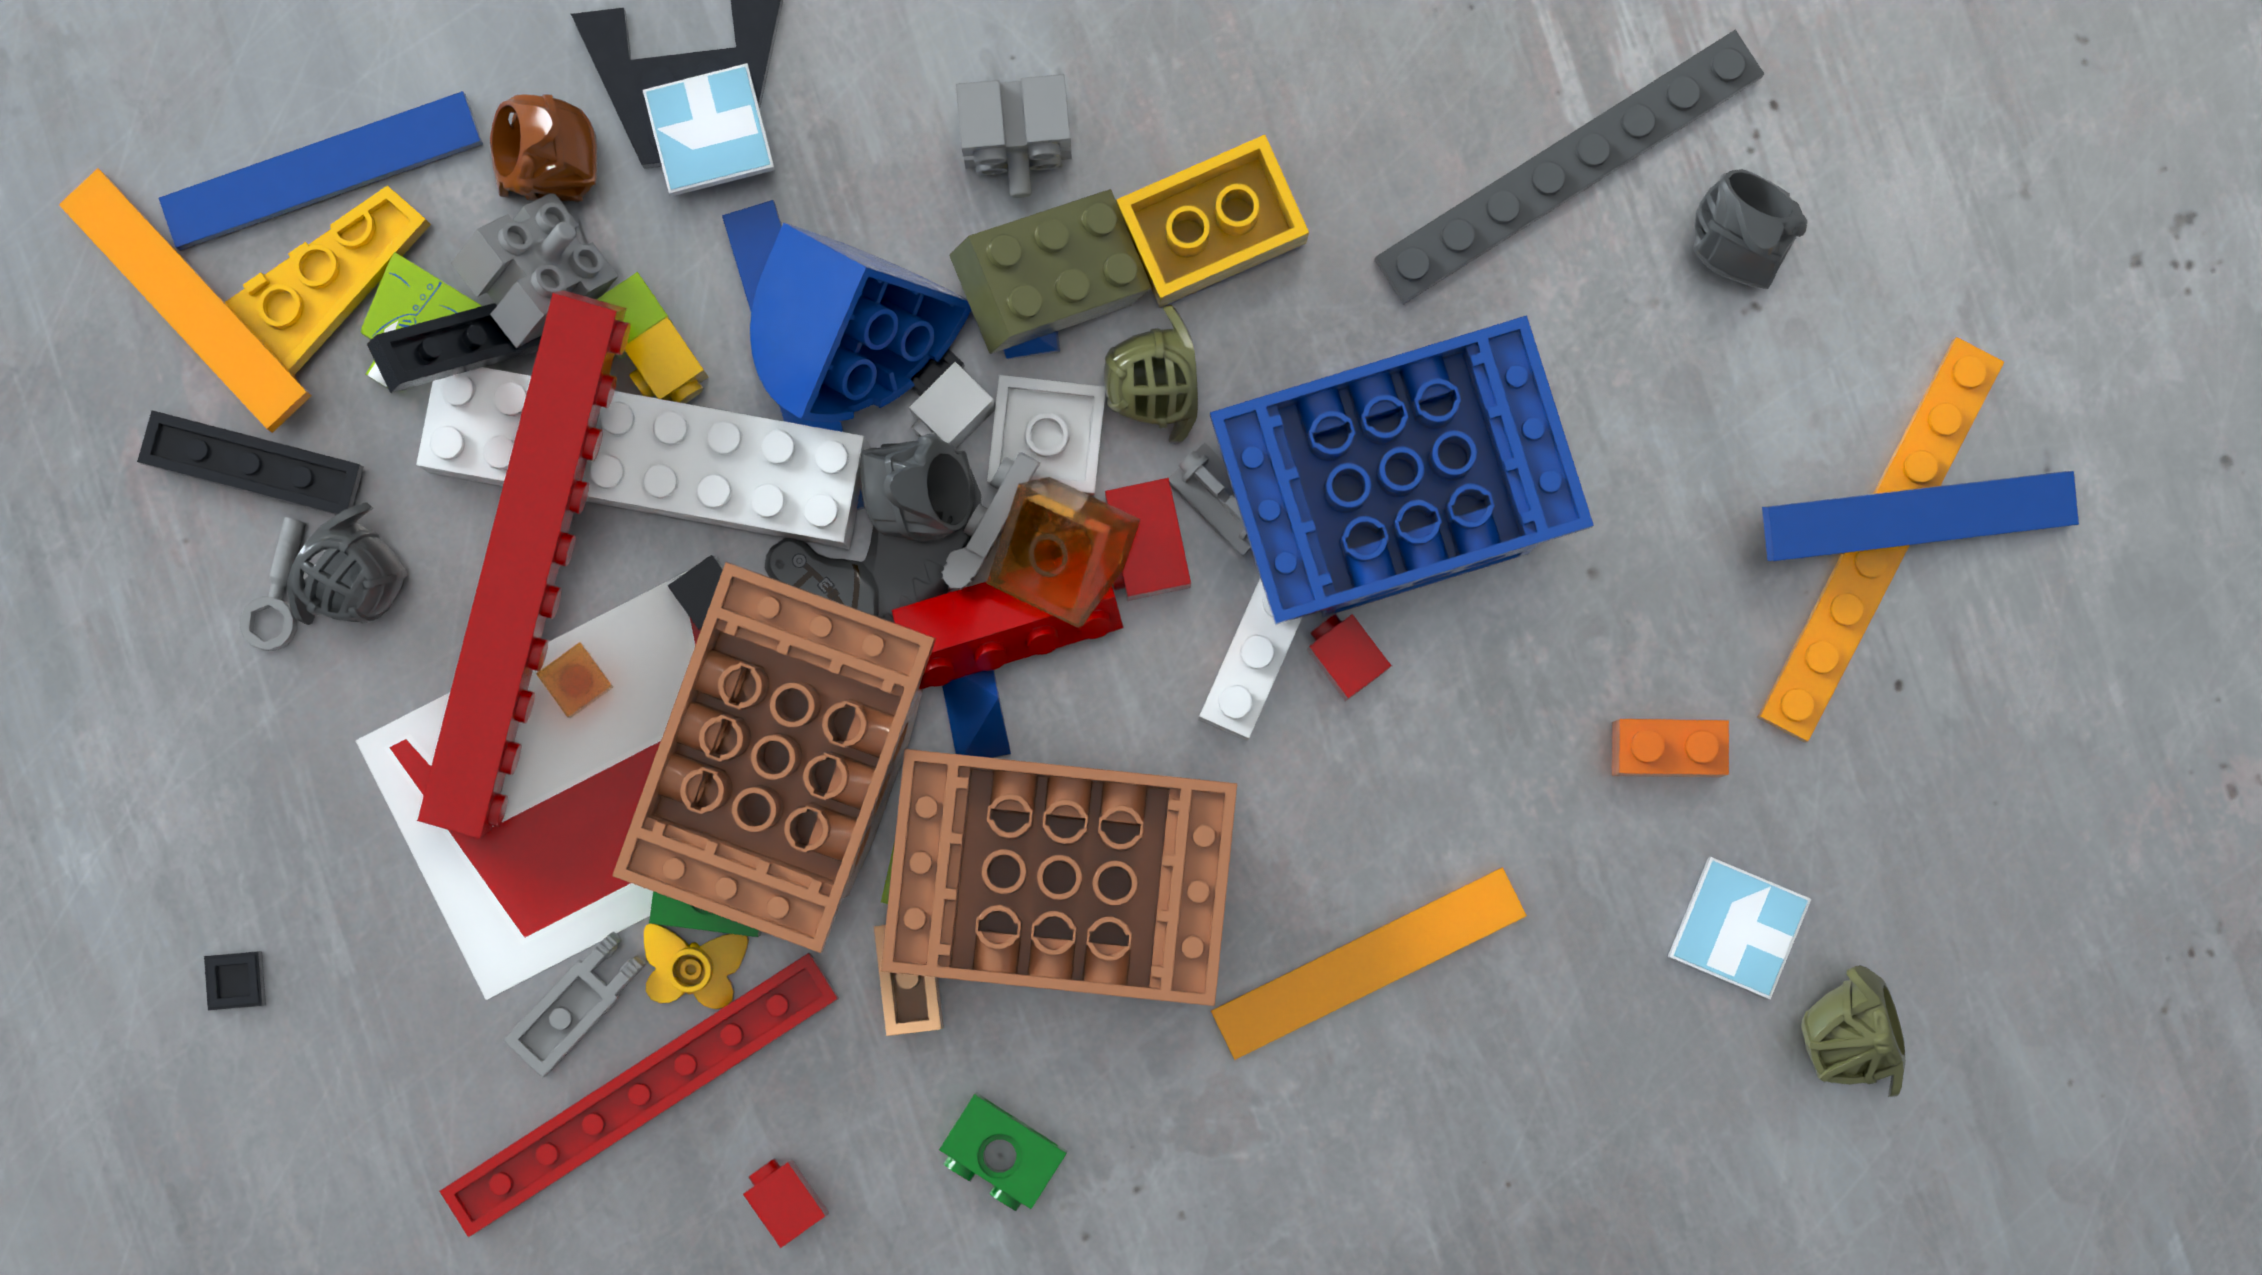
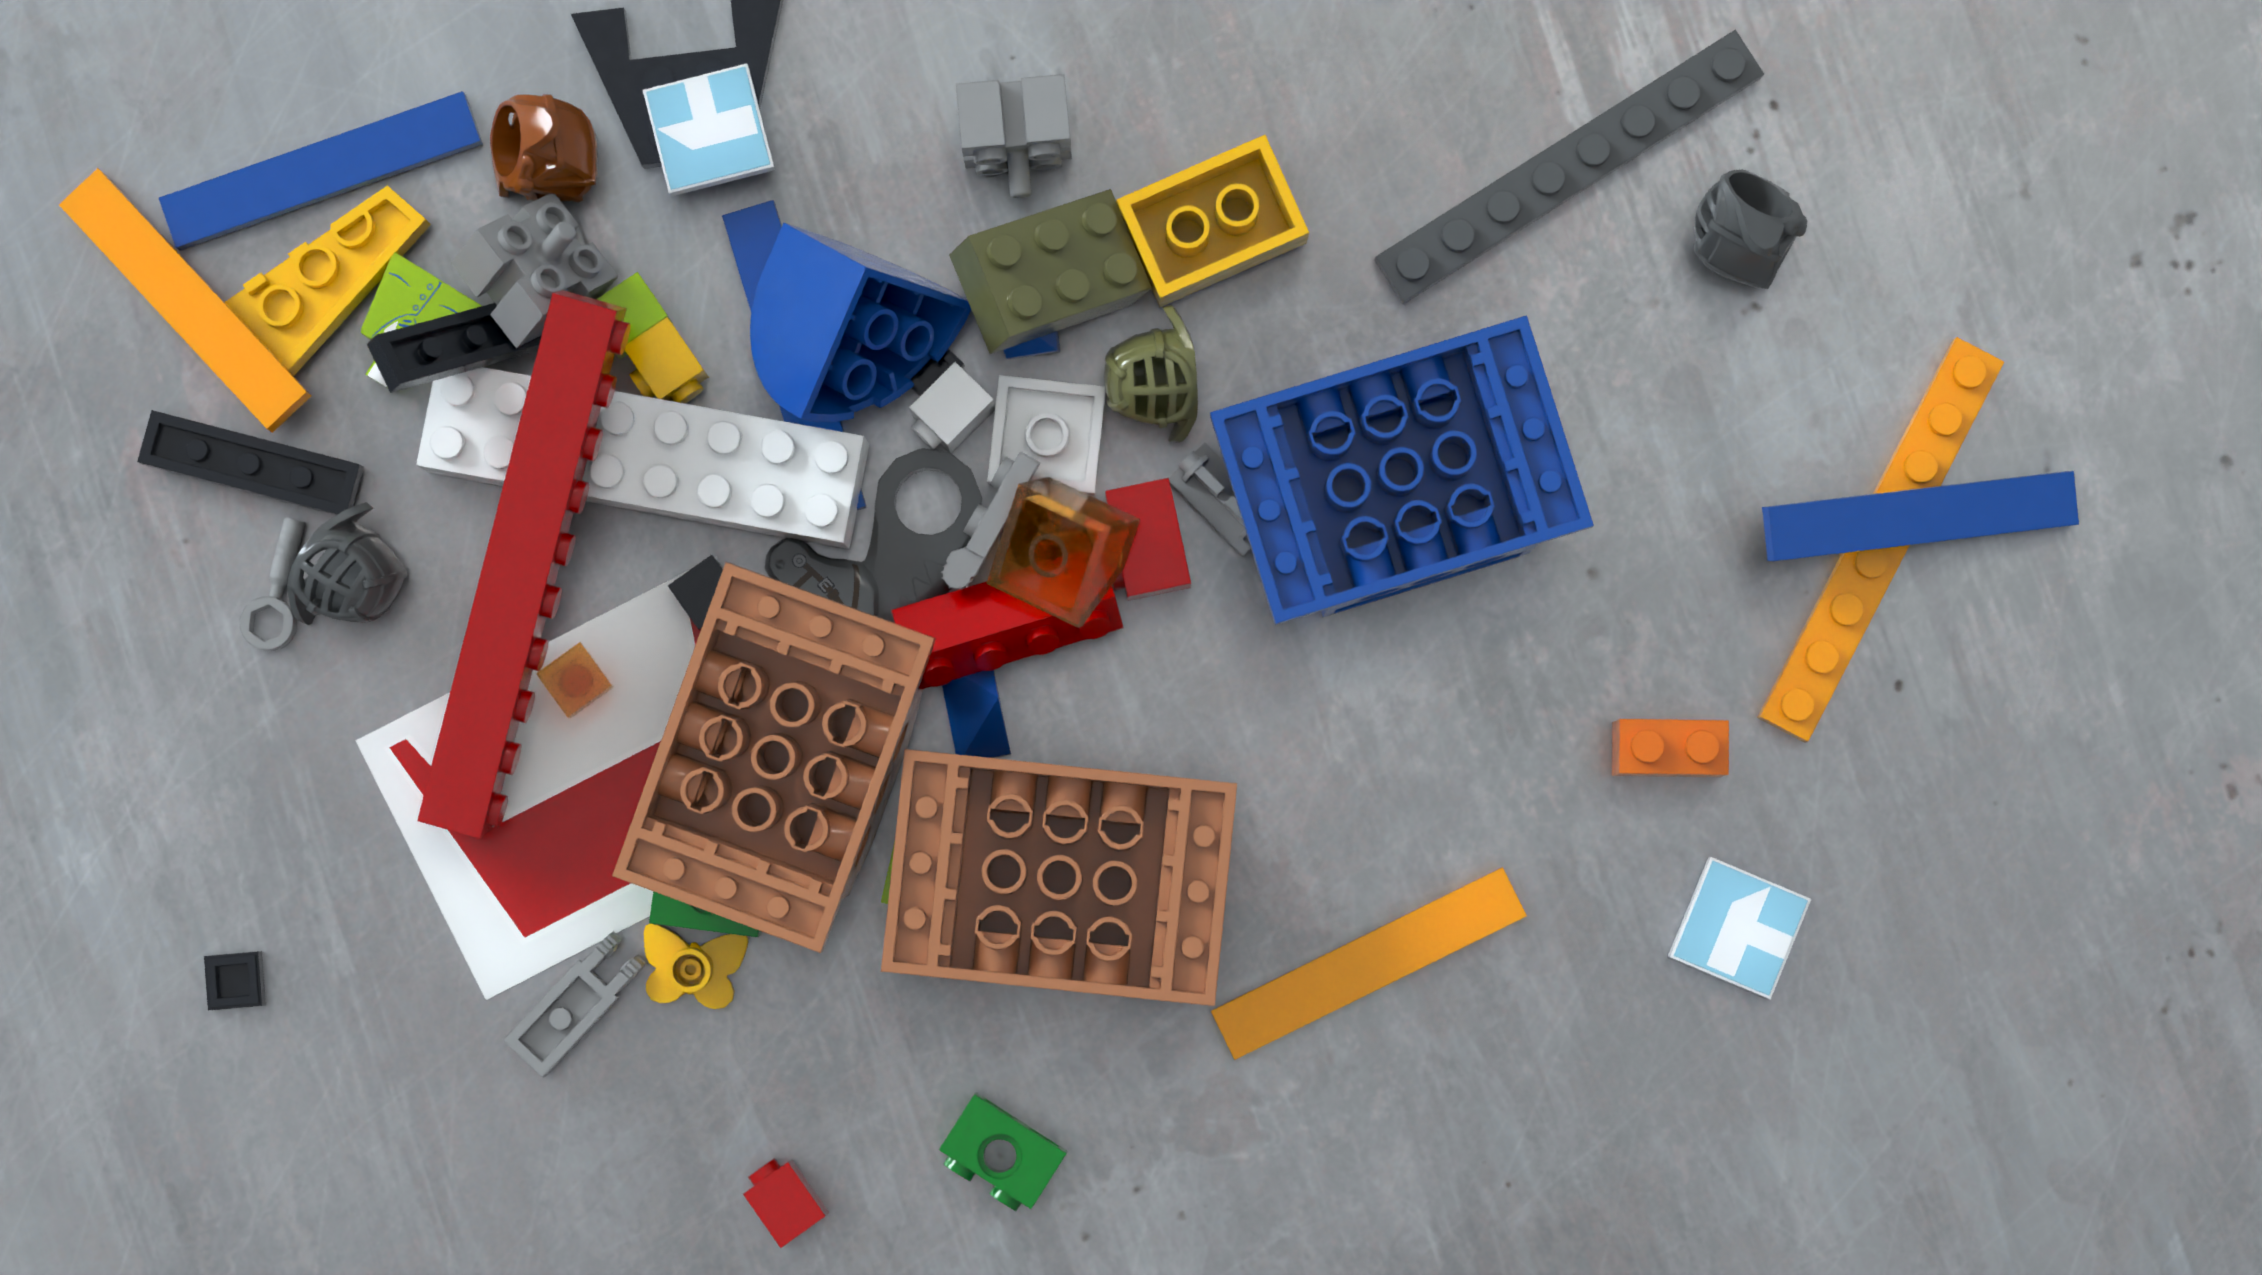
(639, 1094): red plate -> none
(908, 1000): light nougat brick -> none
(917, 488): dark grey piece -> none
(1248, 669): white brick -> none
(1347, 655): red brick -> none
(1856, 1033): olive piece -> none

